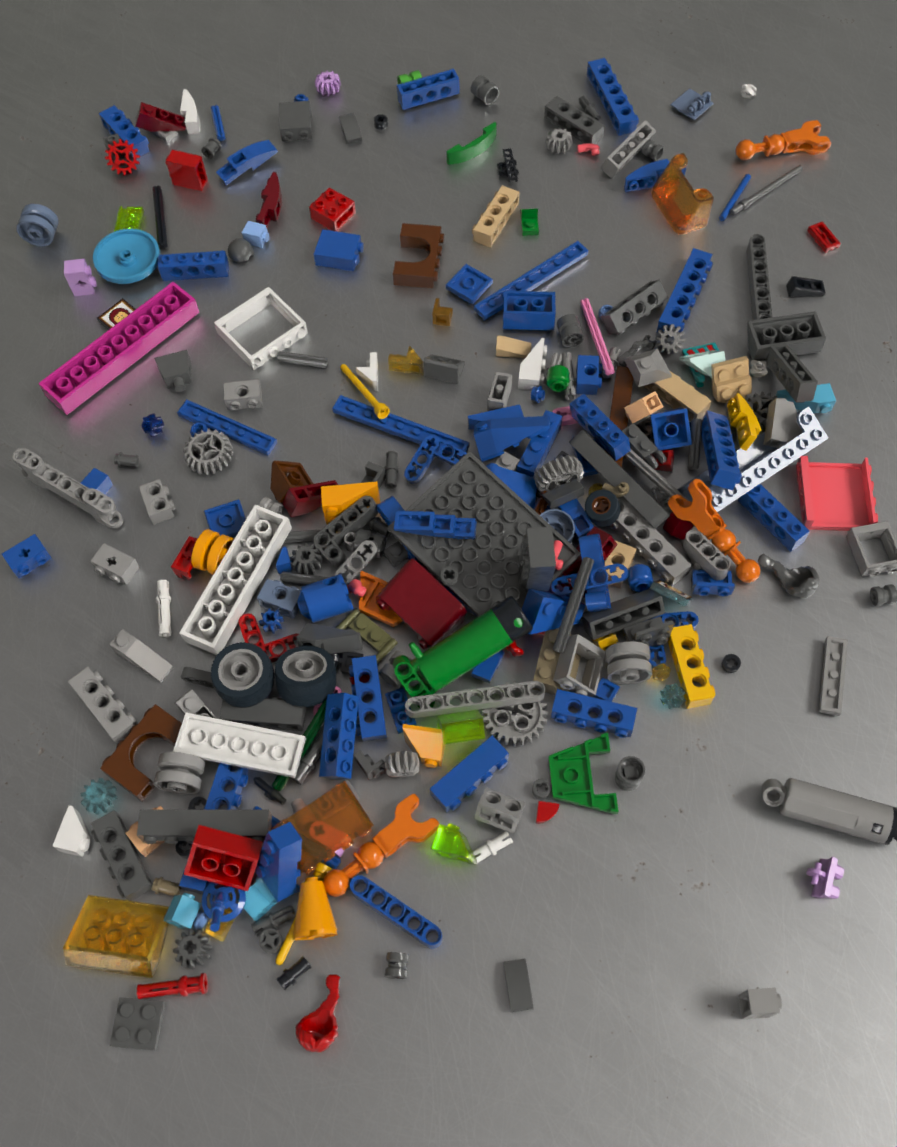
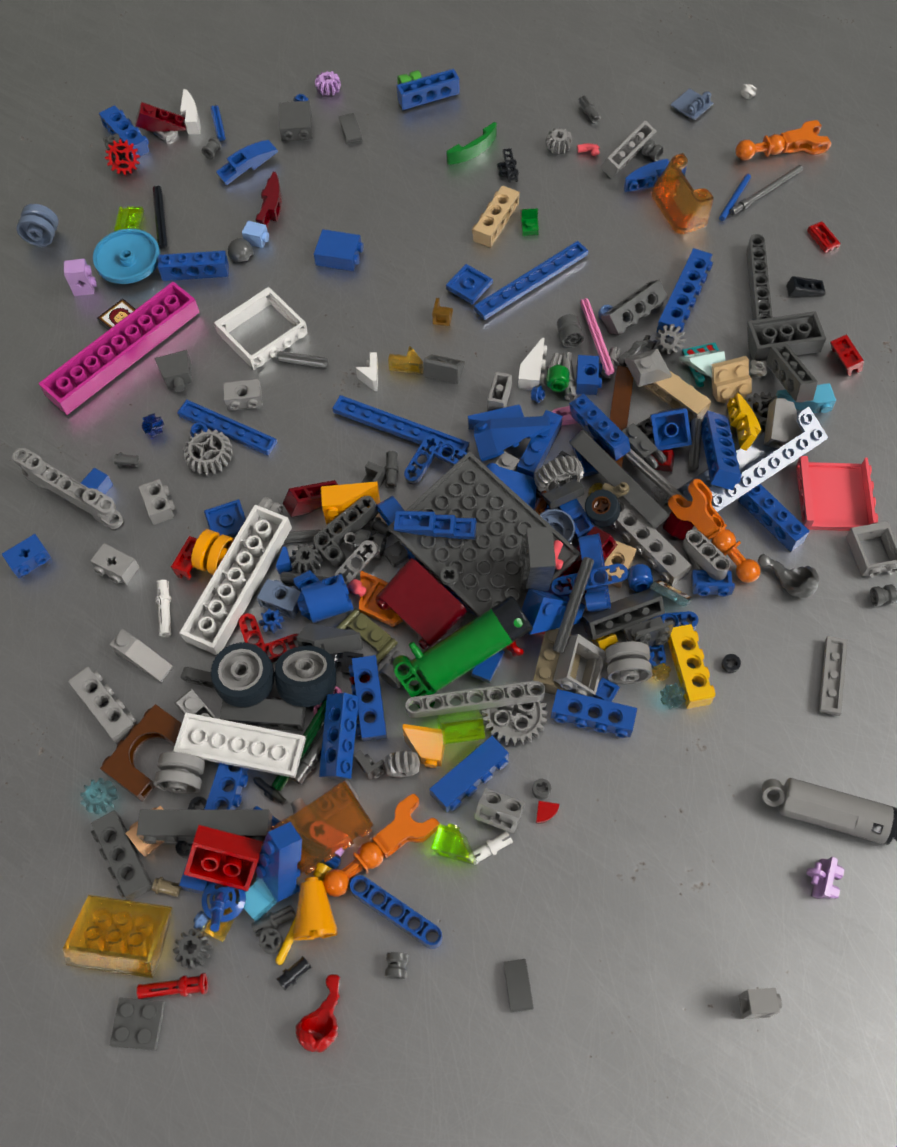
(72, 834): white slope -> none
(182, 911): medium azure brick -> none
(186, 170): red brick -> none
(286, 476): reddish brown slope -> none
(305, 579): none -> blue plate
(332, 209): red brick -> none
(378, 124): black bush -> none
(380, 409): yellow piece -> none
(396, 702): blue slope -> none
(424, 272): reddish brown arch -> none
(484, 90): dark grey wheel -> none
(512, 347): tan slope -> none
(529, 310): blue slope -> none
(573, 778): green wing -> none
(574, 121): dark grey brick -> none
(612, 96): blue brick -> none
(629, 773): dark grey wheel -> none
(643, 407): light nougat brick -> none
(848, 354): none -> red hinge

